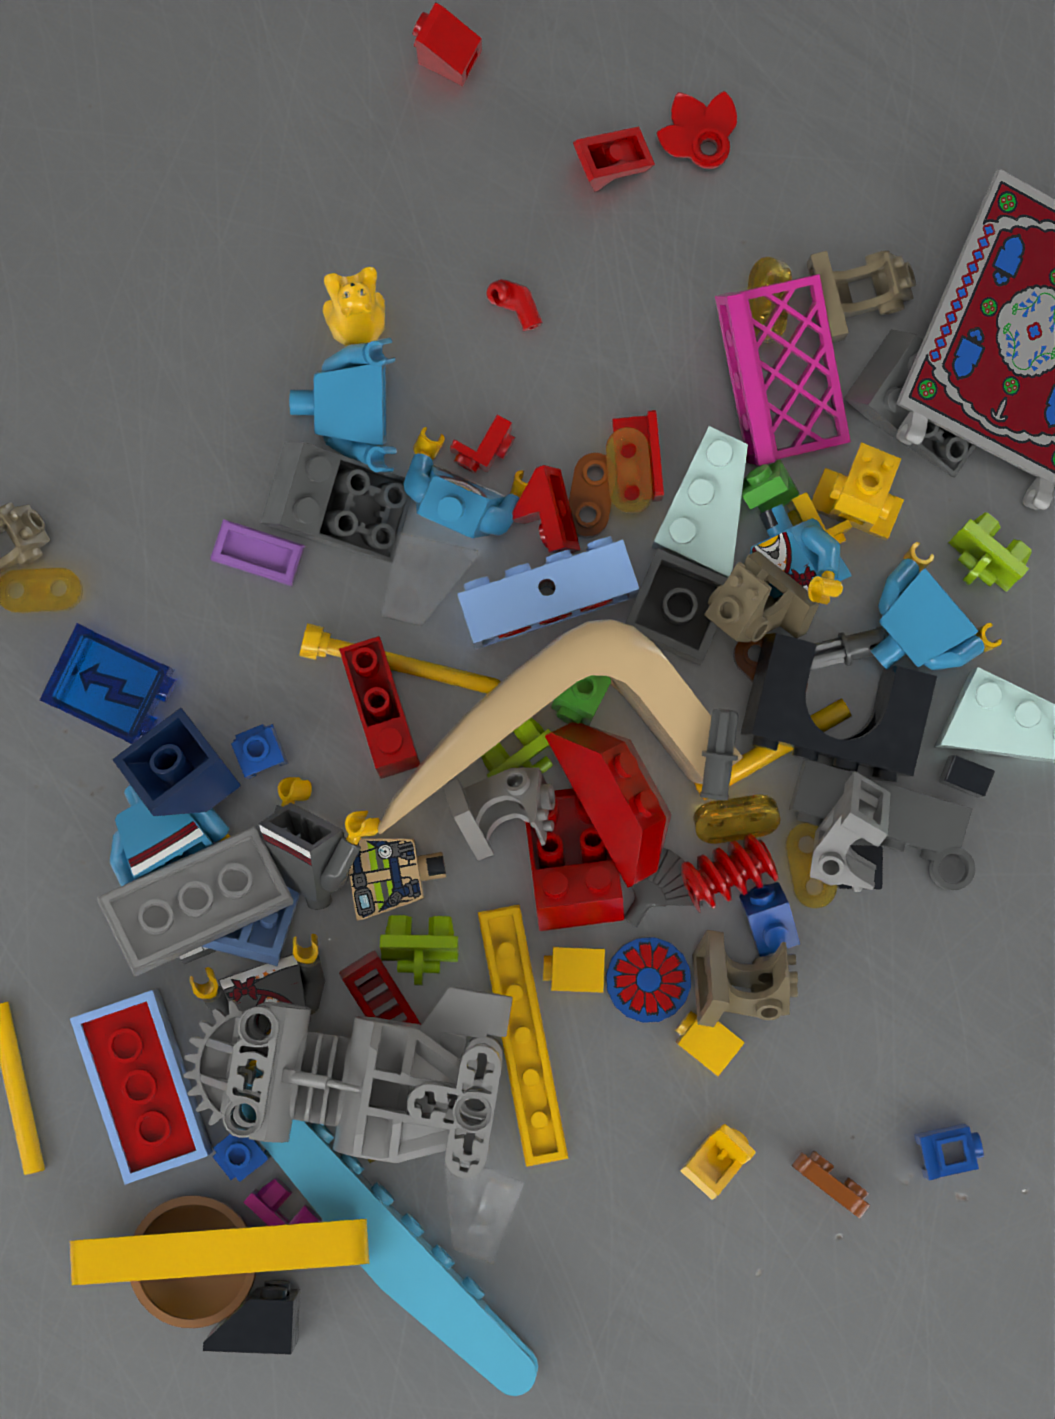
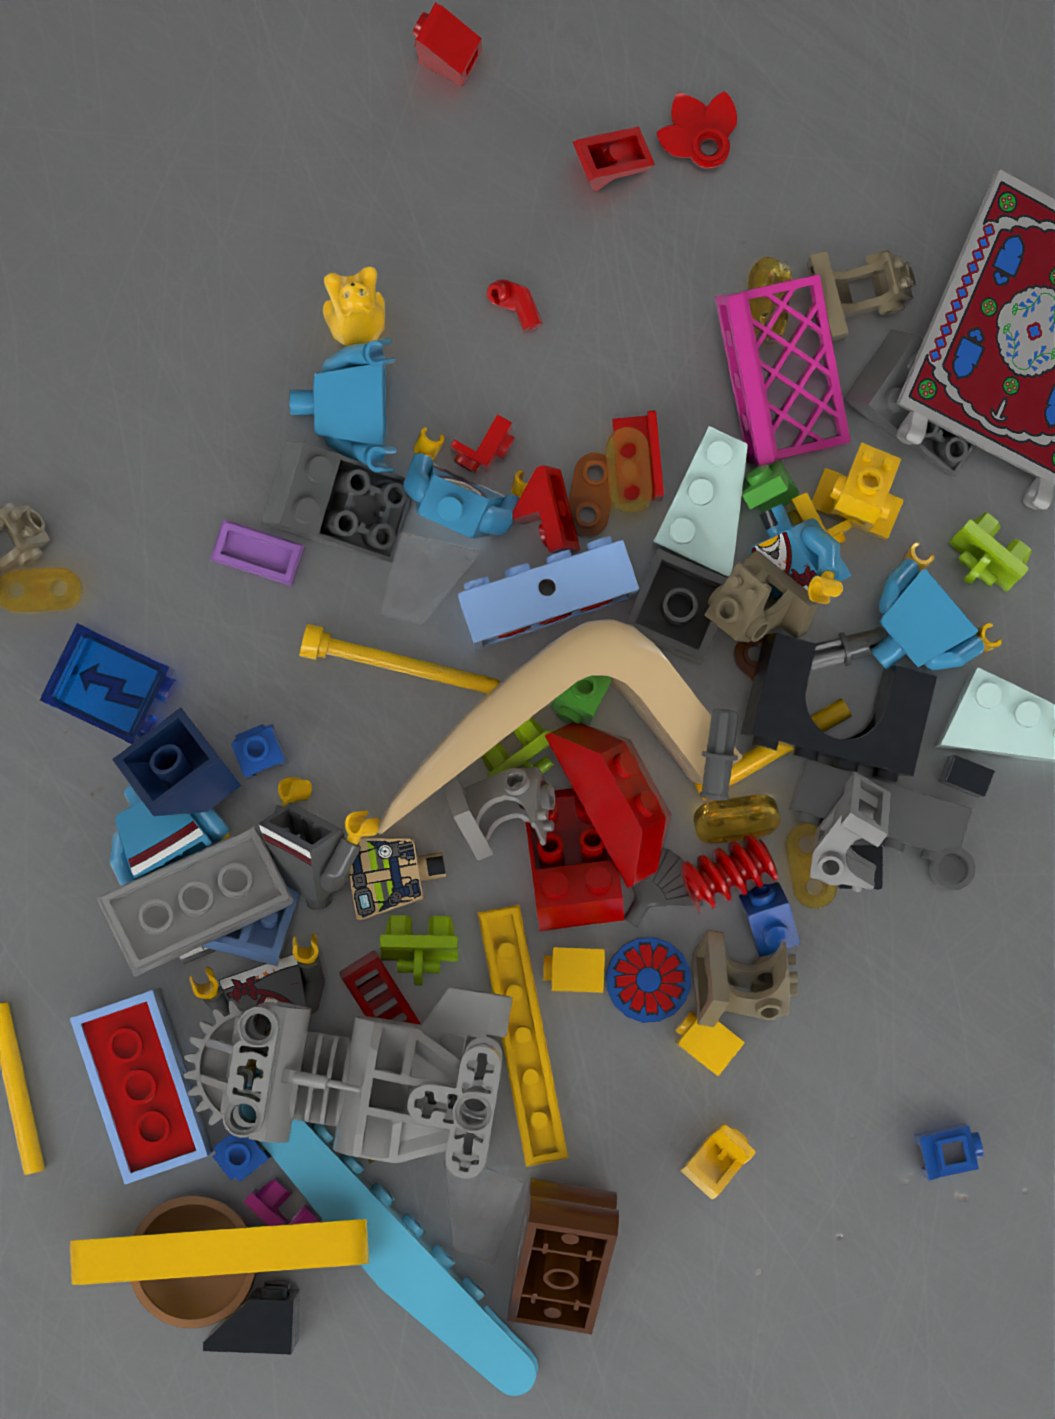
(379, 707): red slope -> none
(563, 1255): none -> reddish brown brick
(818, 1172): dark orange plate -> none

